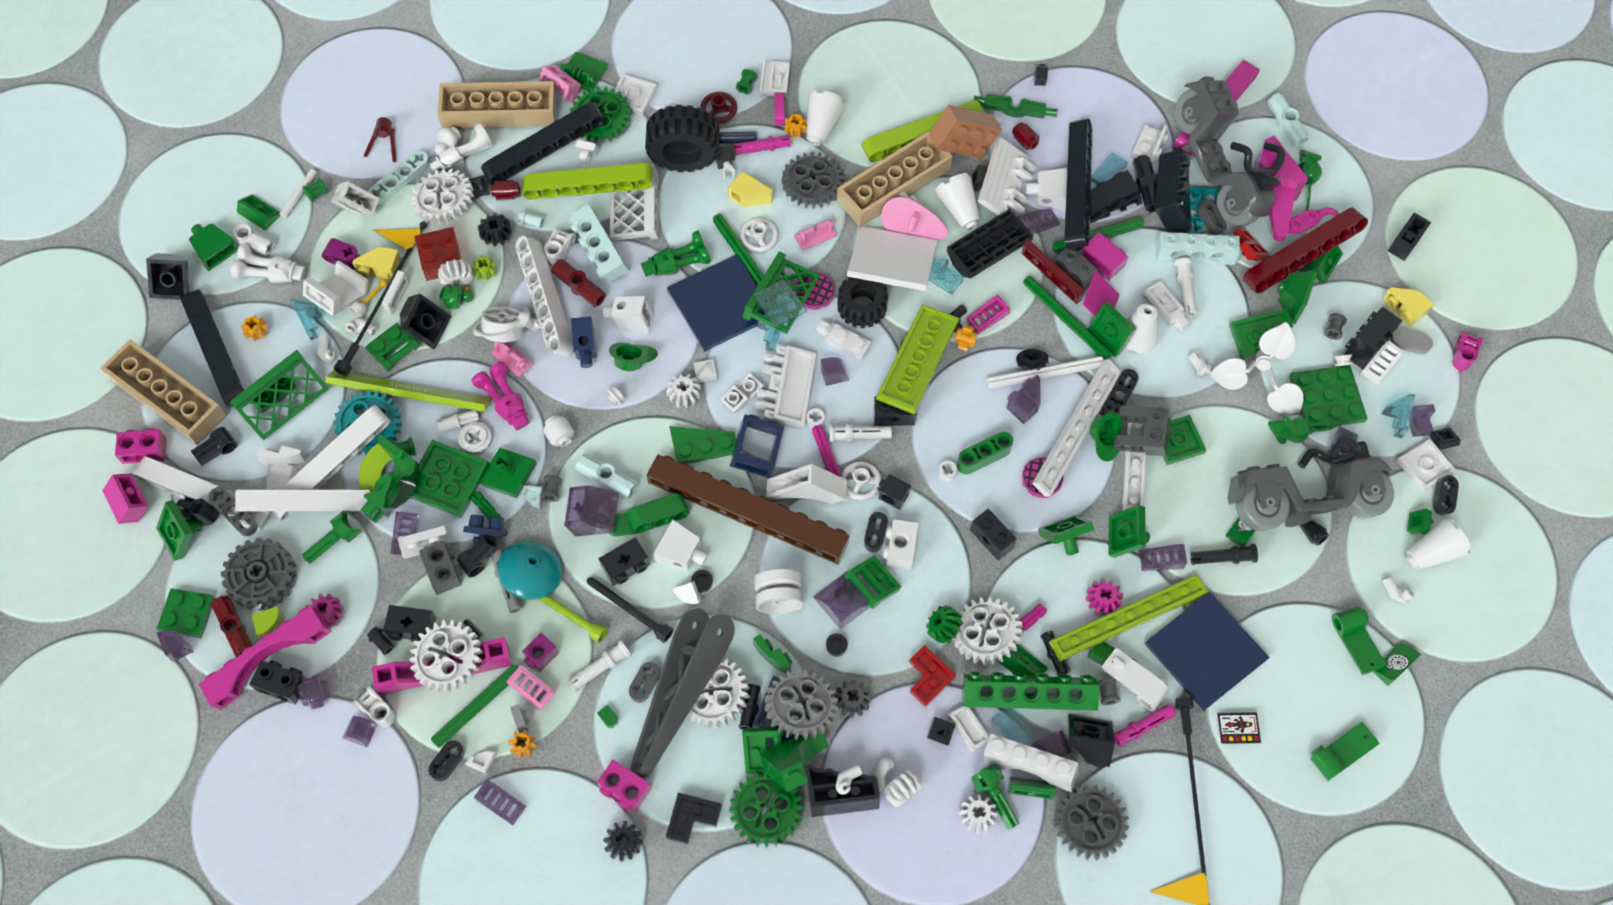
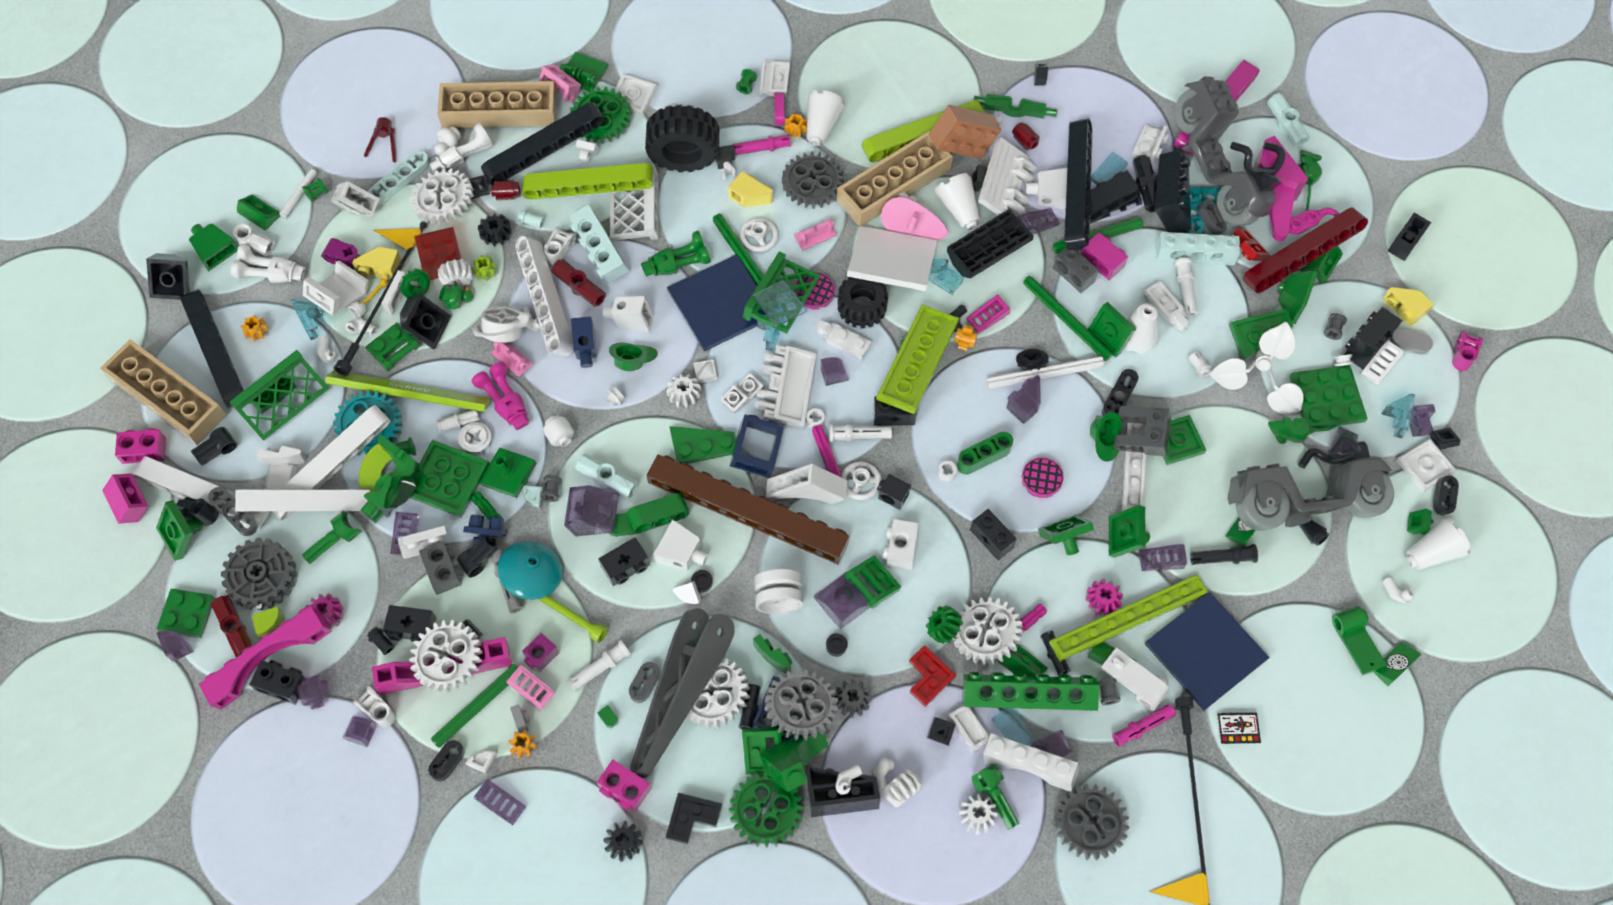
(420, 277): none -> green gear
(662, 631): black piece -> none
(718, 104): dark red piece -> none
(737, 137): dark blue axle -> none
(870, 531): black beam -> none
(1031, 788): green slope -> none
(1052, 272): dark red tile -> none
(1076, 428): white plate -> none
(1092, 739): black slope -> none
(1099, 293): dark pink piece -> none
(1344, 751): green door -> none

